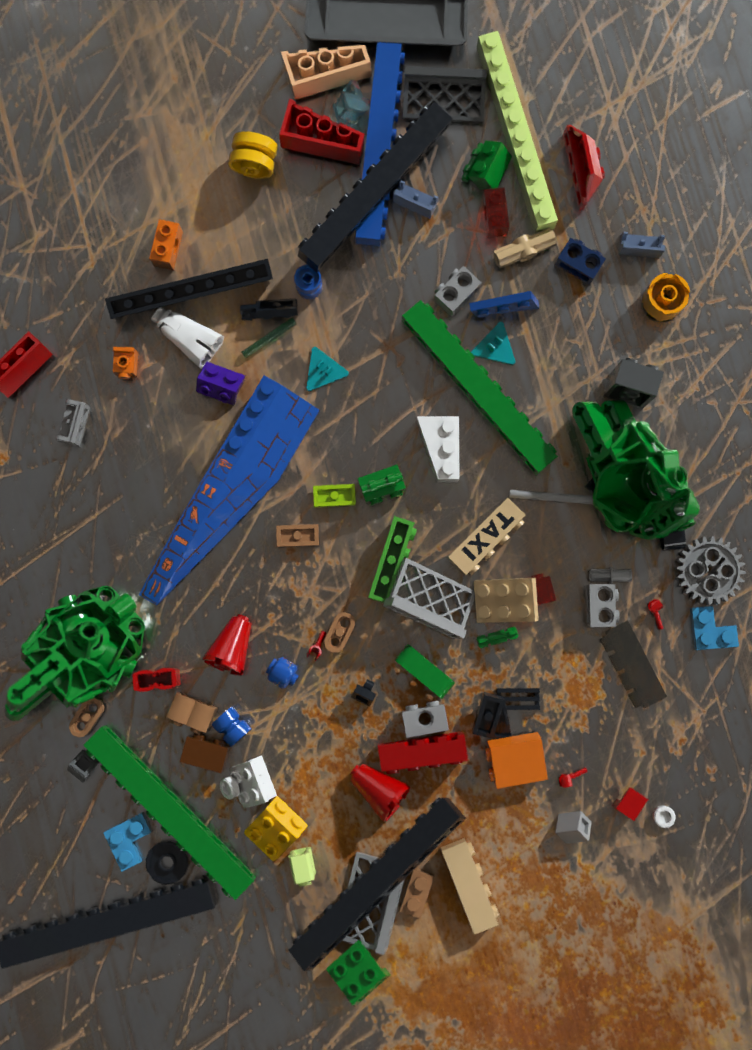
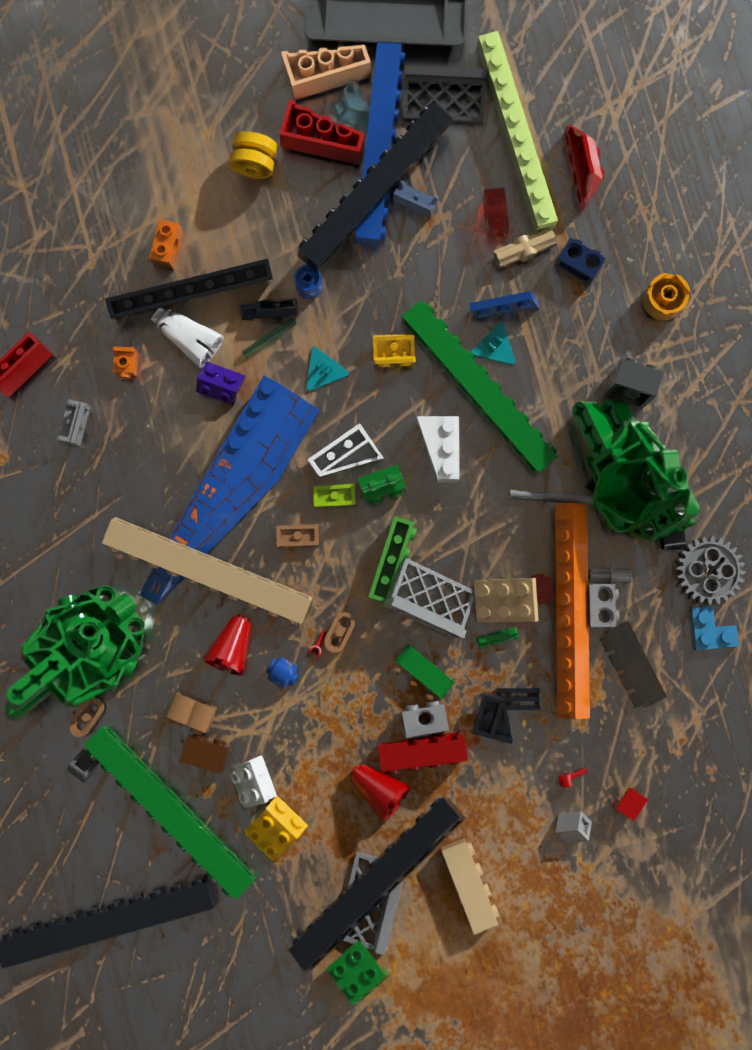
(122, 839): dark azure plate -> none
(155, 867): black tile -> none
(156, 679): red brick -> none
(206, 570): none -> tan brick
(229, 787): white tile -> none
(231, 726): blue wheel -> none
(302, 866): yellowish green brick -> none
(345, 452): none -> white wedge
(364, 693): black tile -> none
(394, 349): none -> yellow bracket
(416, 893): medium nougat plate -> none
(460, 293): light grey brick -> none
(486, 537): tan brick -> none
(487, 165): green brick -> none
(516, 760): orange brick -> none
(572, 611): none -> orange brick
(641, 245): sand blue hinge -> none
(654, 606): red hand -> none
(663, 816): white tile -> none

